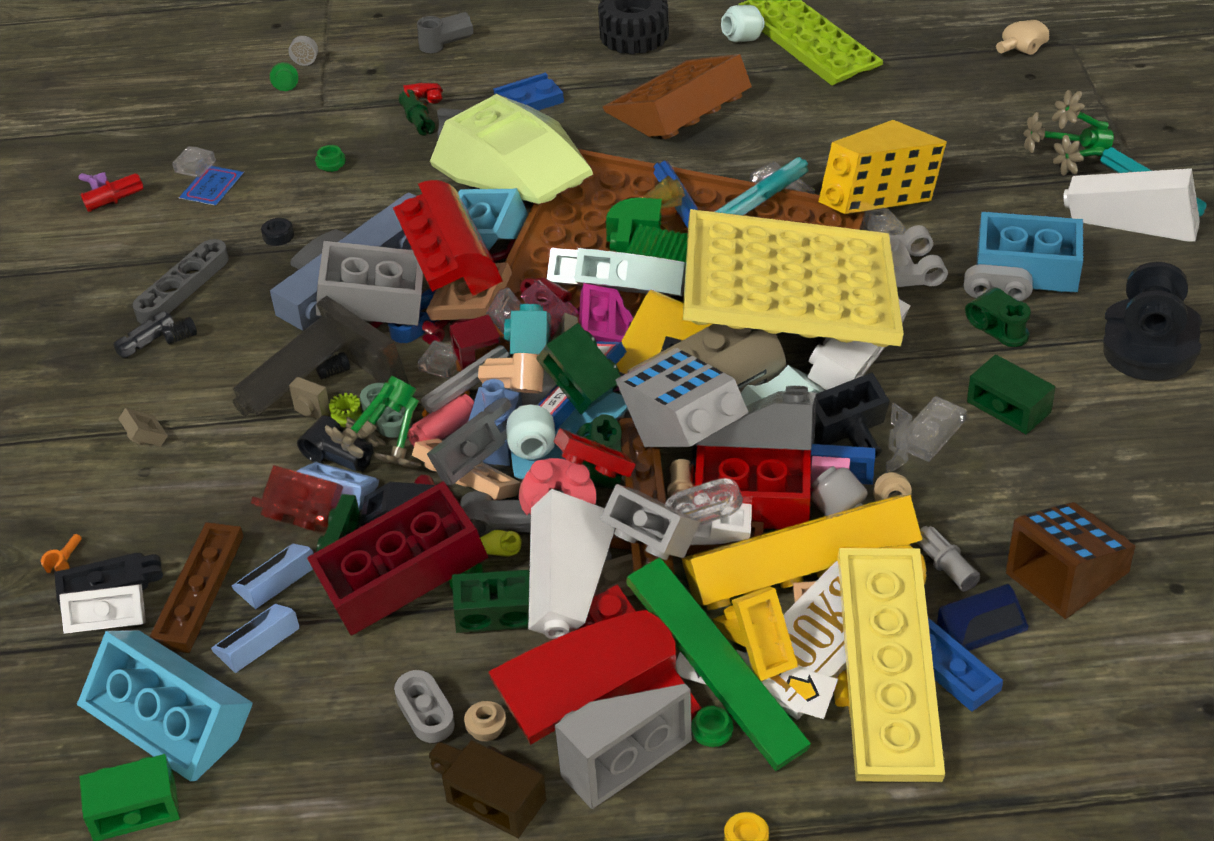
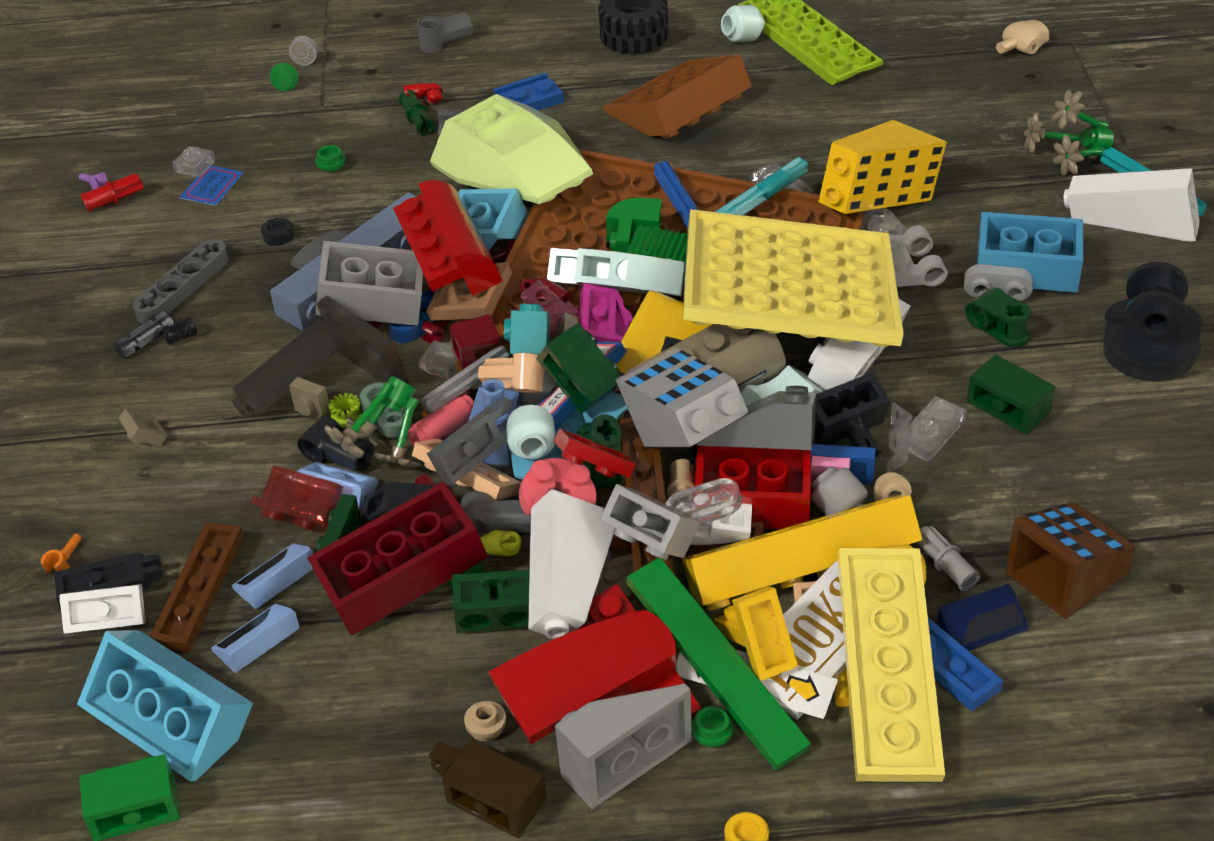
(338, 360): black piece -> none
(427, 708): light grey plate -> none
(501, 307): clear plate -> none
(669, 191): clear yellow cone -> none

